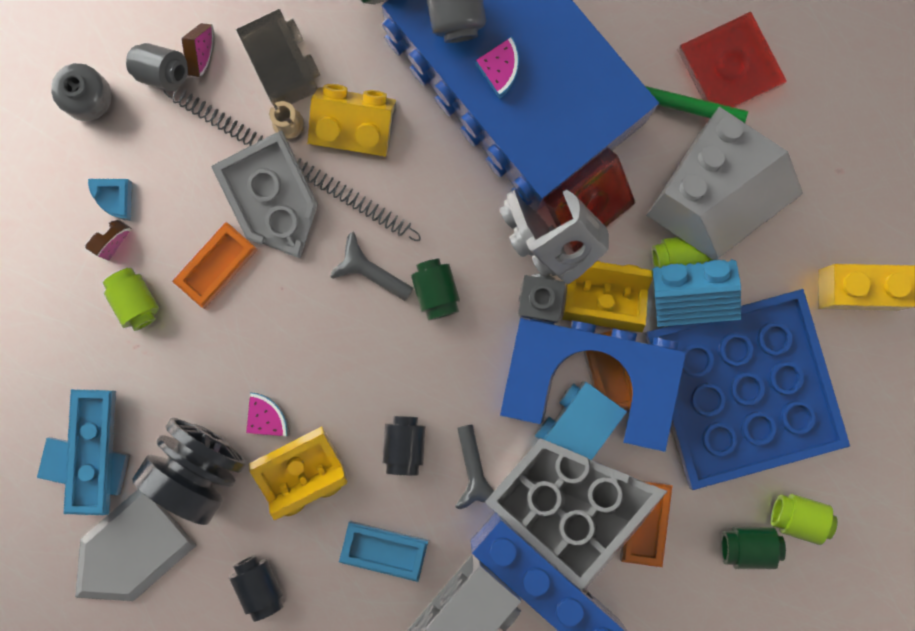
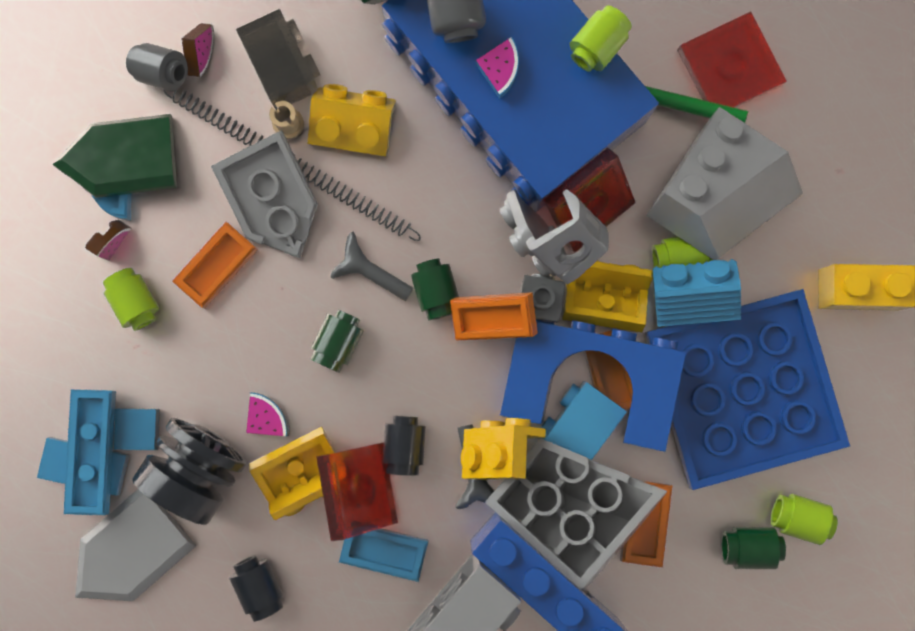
(81, 92): dark grey head -> none
(122, 156): none -> dark green tile
(136, 429): none -> dark azure tile
(336, 340): none -> brick
(356, 491): none -> clear red tile
(494, 316): none -> orange tile
(498, 449): none -> yellow bracket
(600, 39): none -> lime brick

